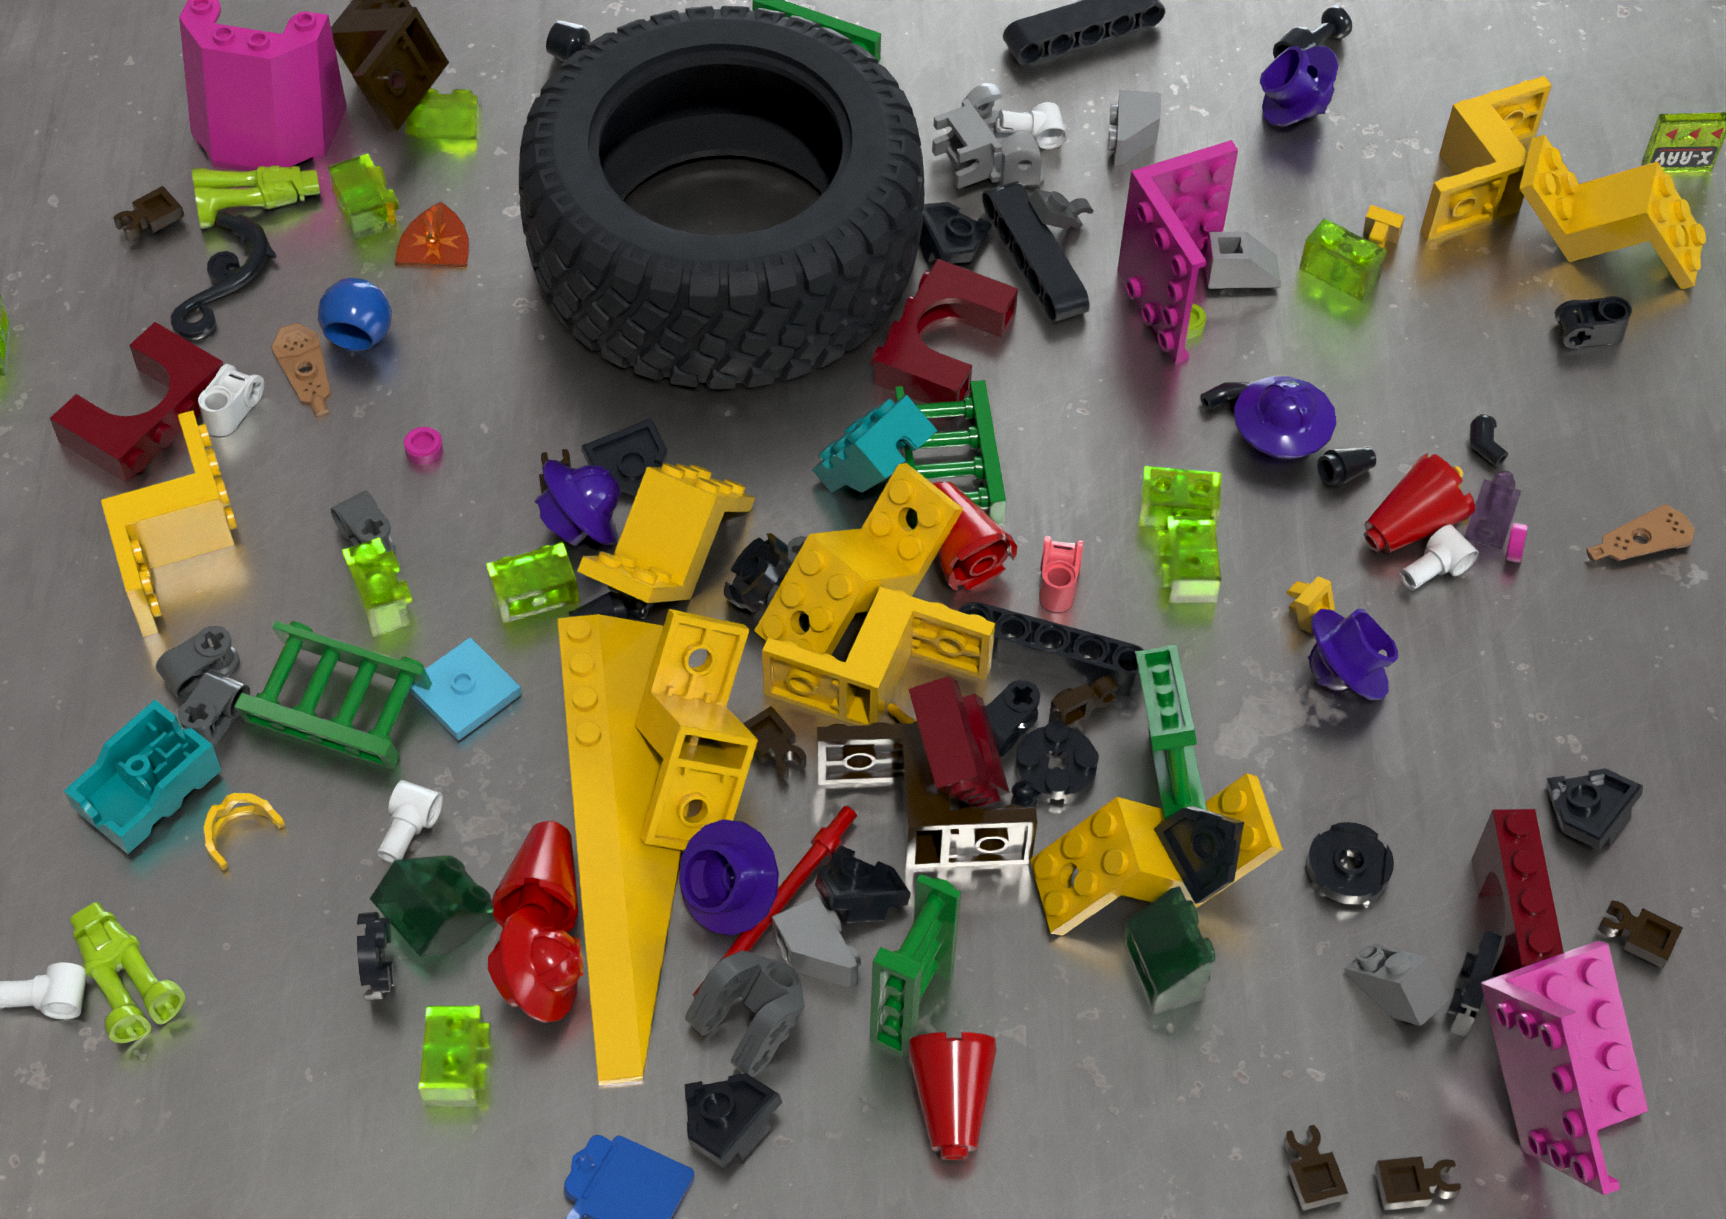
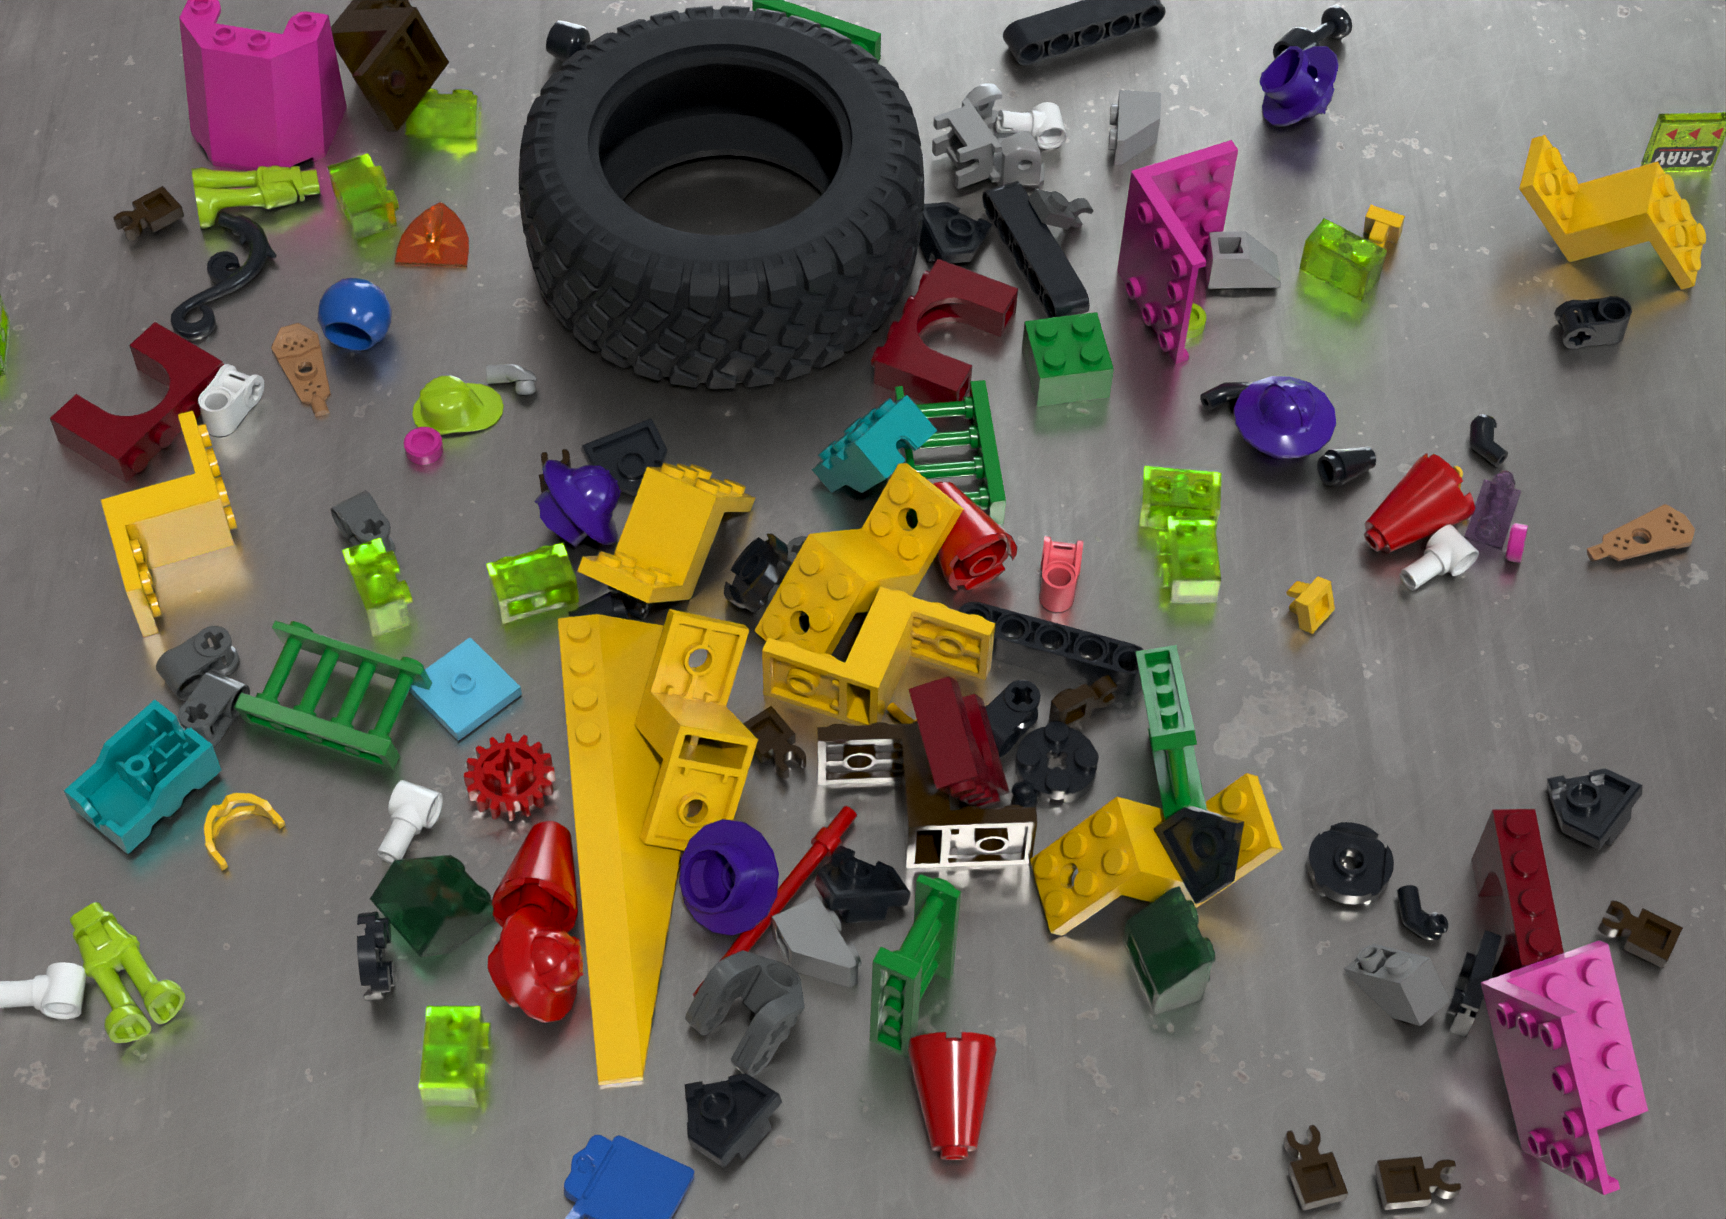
(457, 406): none -> lime piece
(512, 374): none -> light grey arm
(529, 780): none -> red gear
(1067, 359): none -> green brick
(1348, 653): dark purple helmet -> none
(1417, 920): none -> black arm
(1485, 157): yellow bracket -> none

